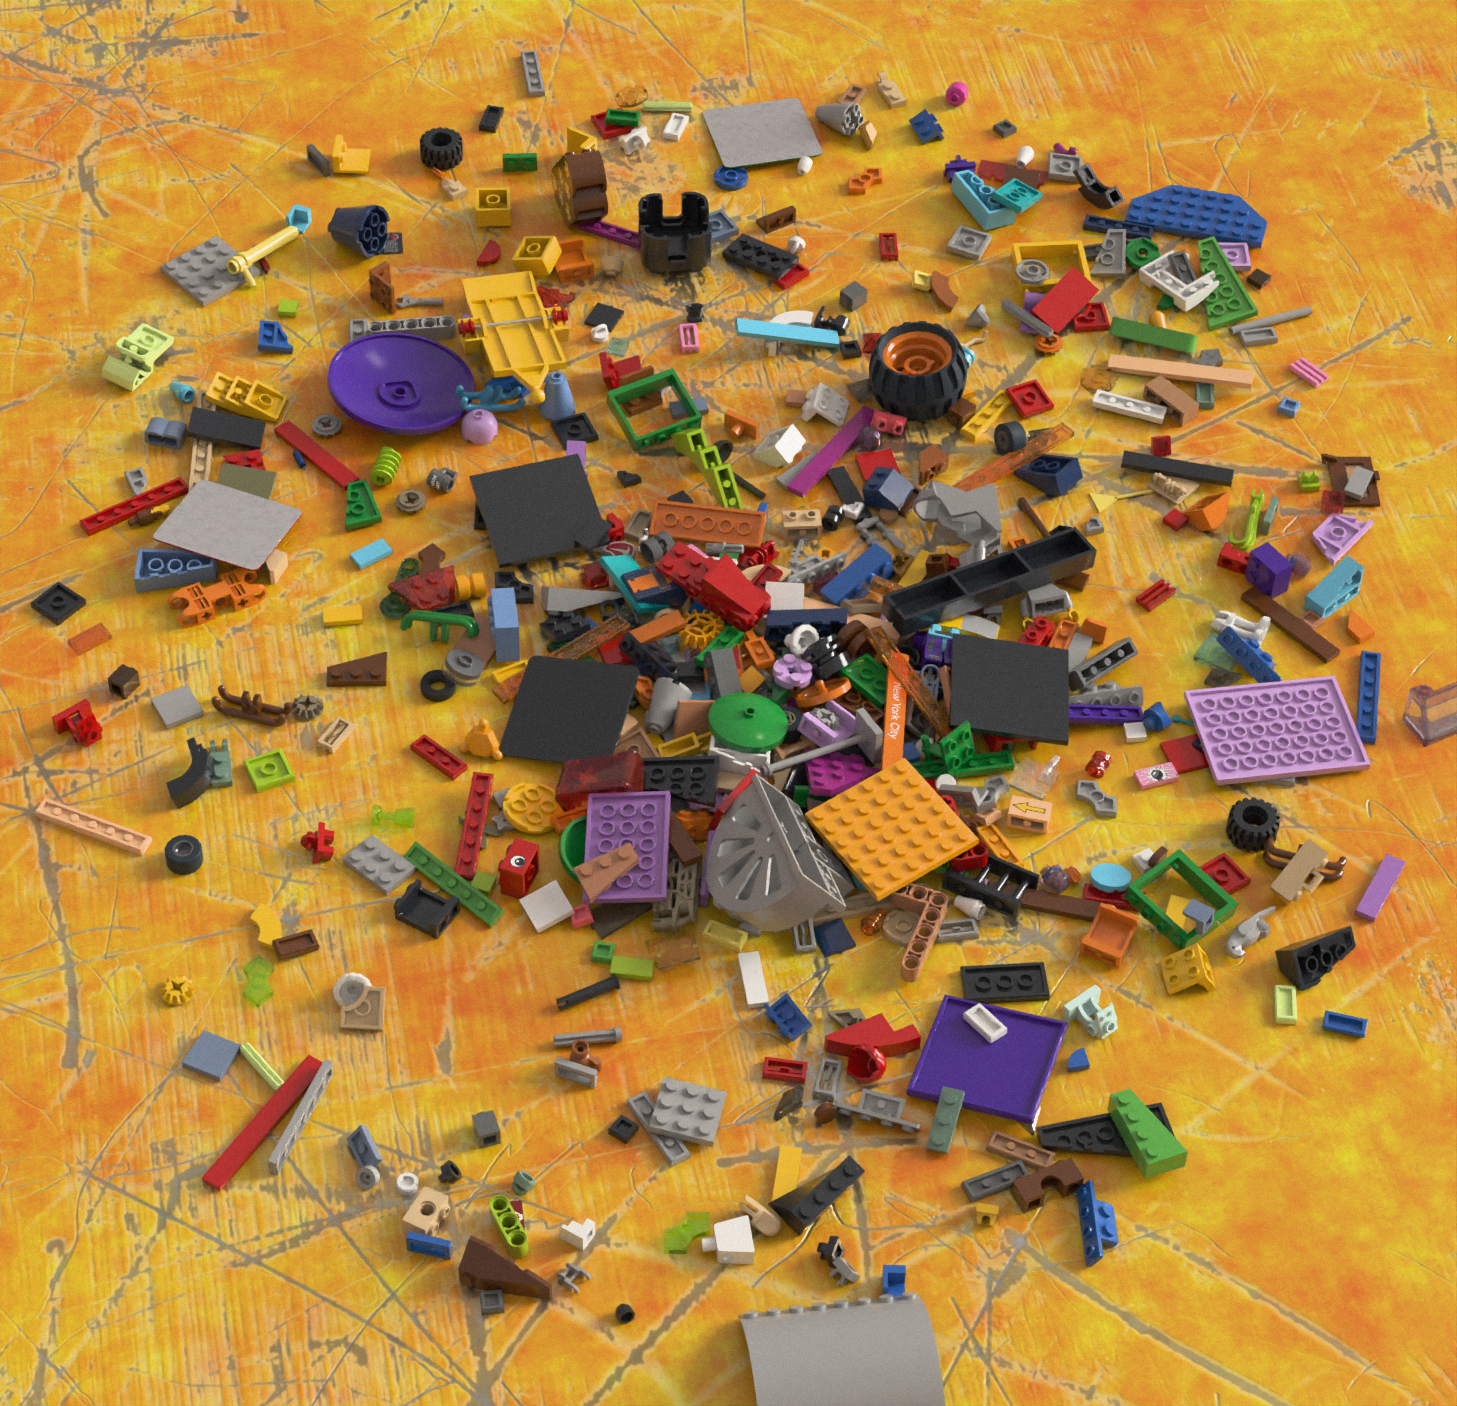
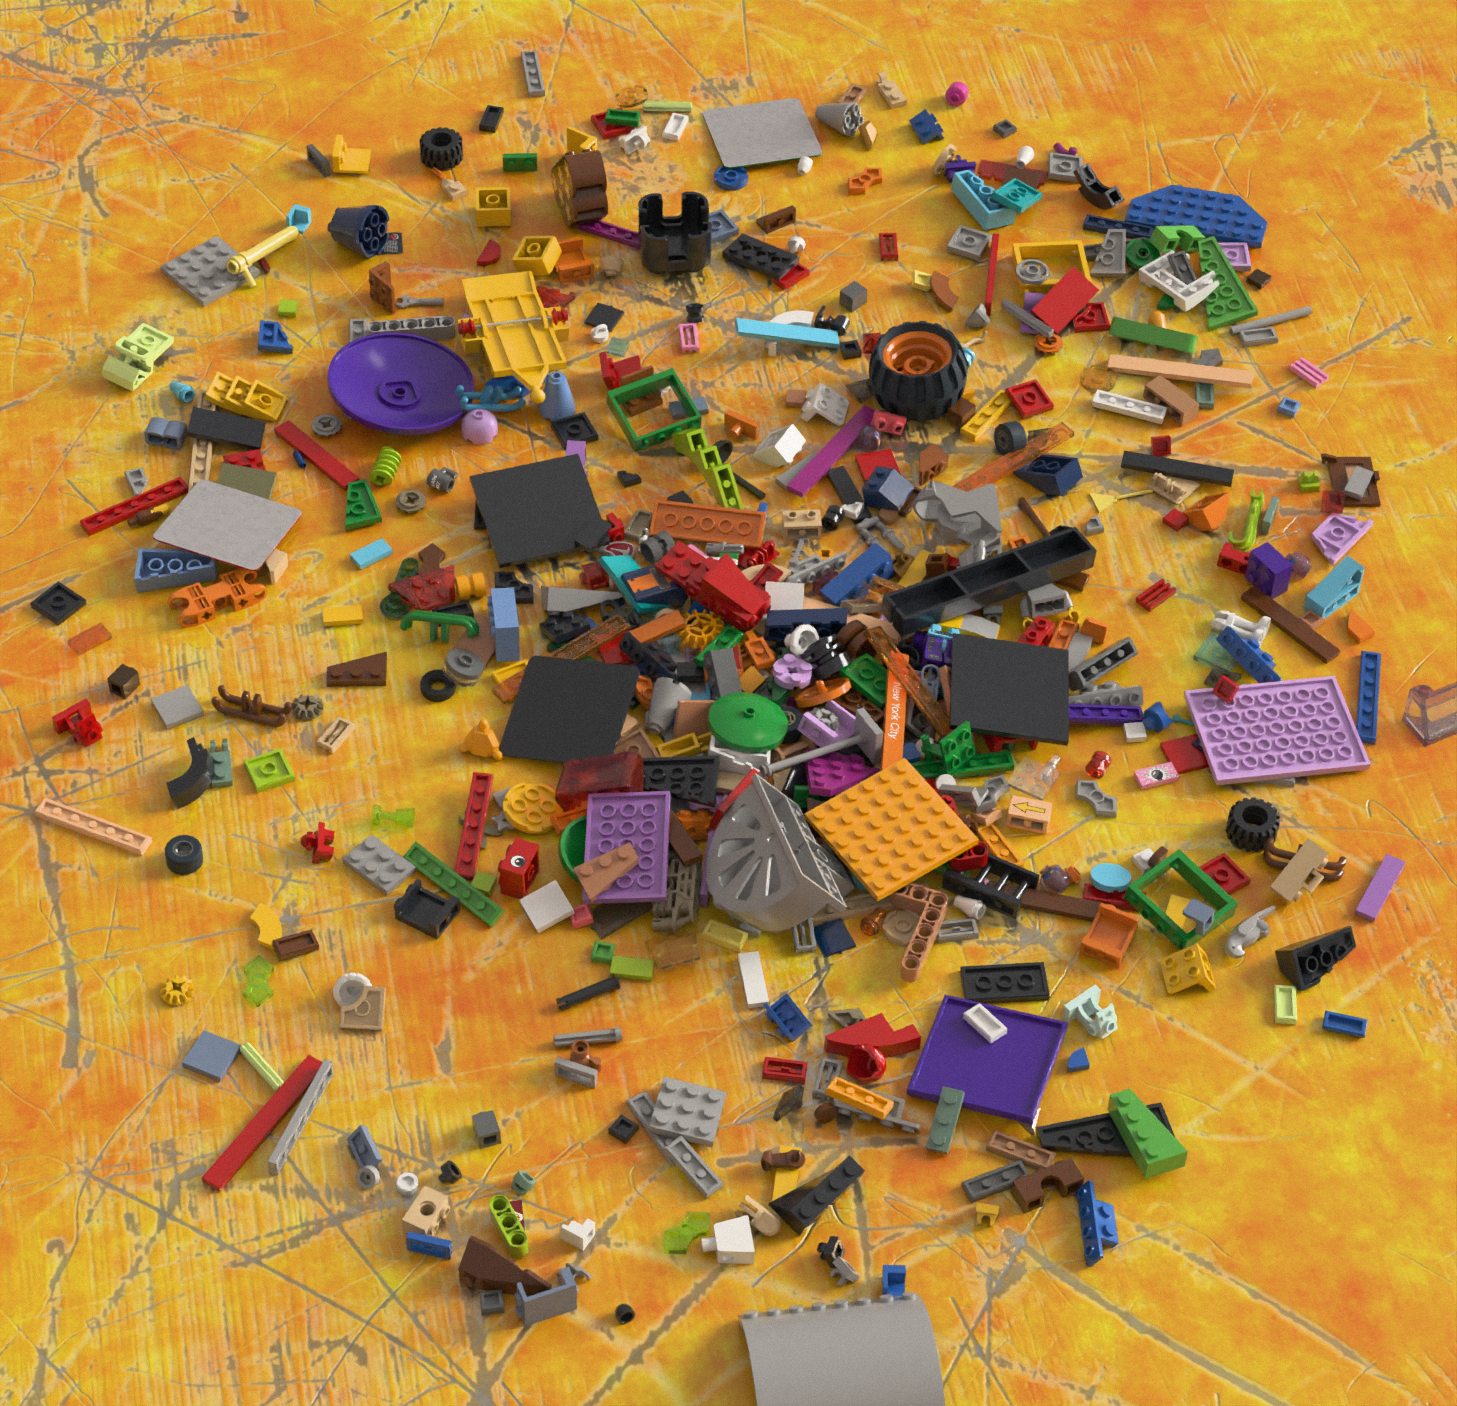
(438, 757): red tile -> none
(547, 1303): none -> panel
(693, 1167): none -> light grey tile
(788, 1160): none -> reddish brown piece
(859, 1098): none -> light orange tile
(943, 159): none -> tan tile
(991, 273): none -> red tile
(1168, 237): none -> bright green arch
(1225, 689): none -> red tile

